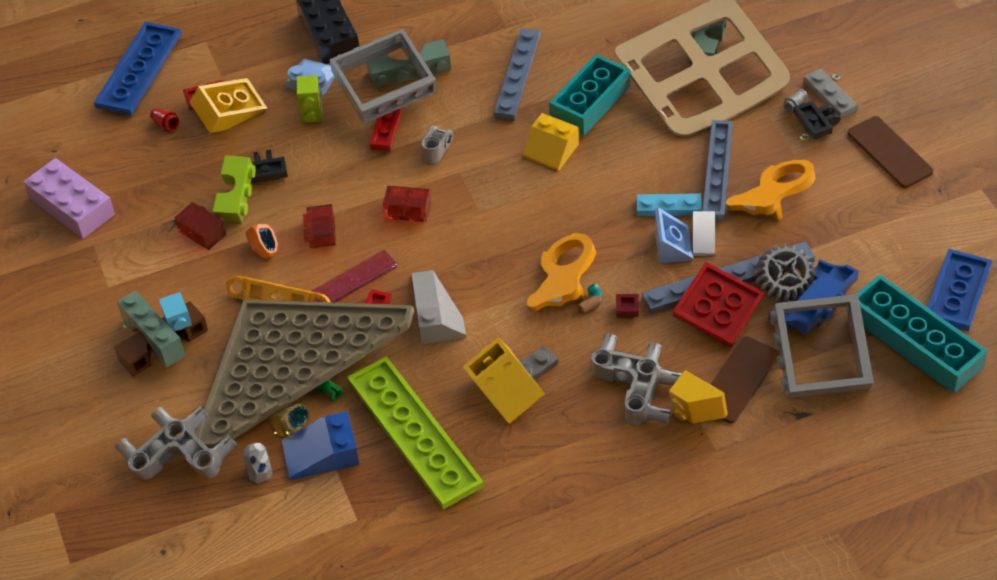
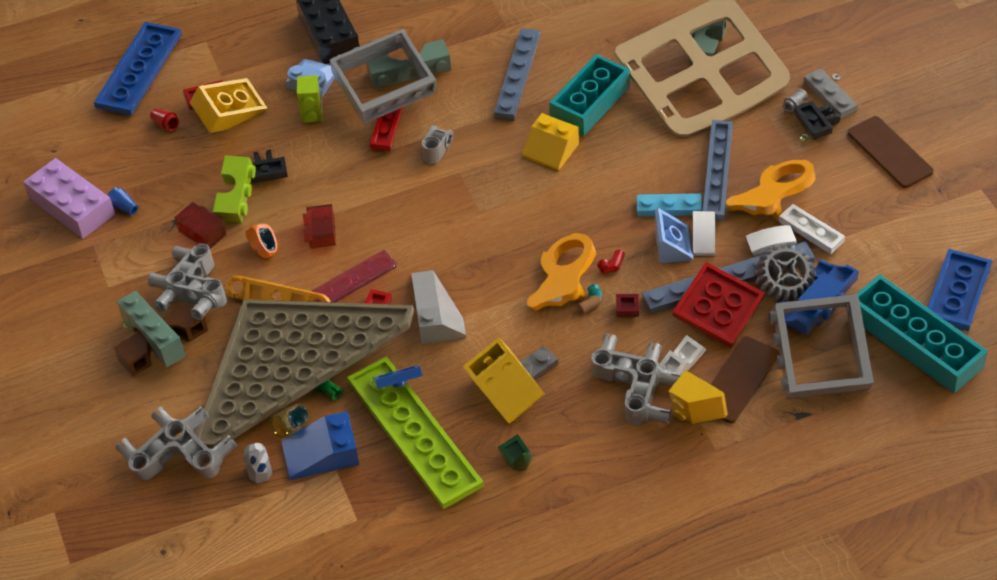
(122, 201): none -> blue cone
(175, 312): medium azure brick -> none
(187, 282): none -> light grey pin
(398, 378): none -> blue plate
(406, 203): clear red brick -> none
(516, 453): none -> dark green plate
(610, 266): none -> red arm
(683, 356): none -> white slope
(767, 238): none -> white slope
(812, 229): none -> white plate

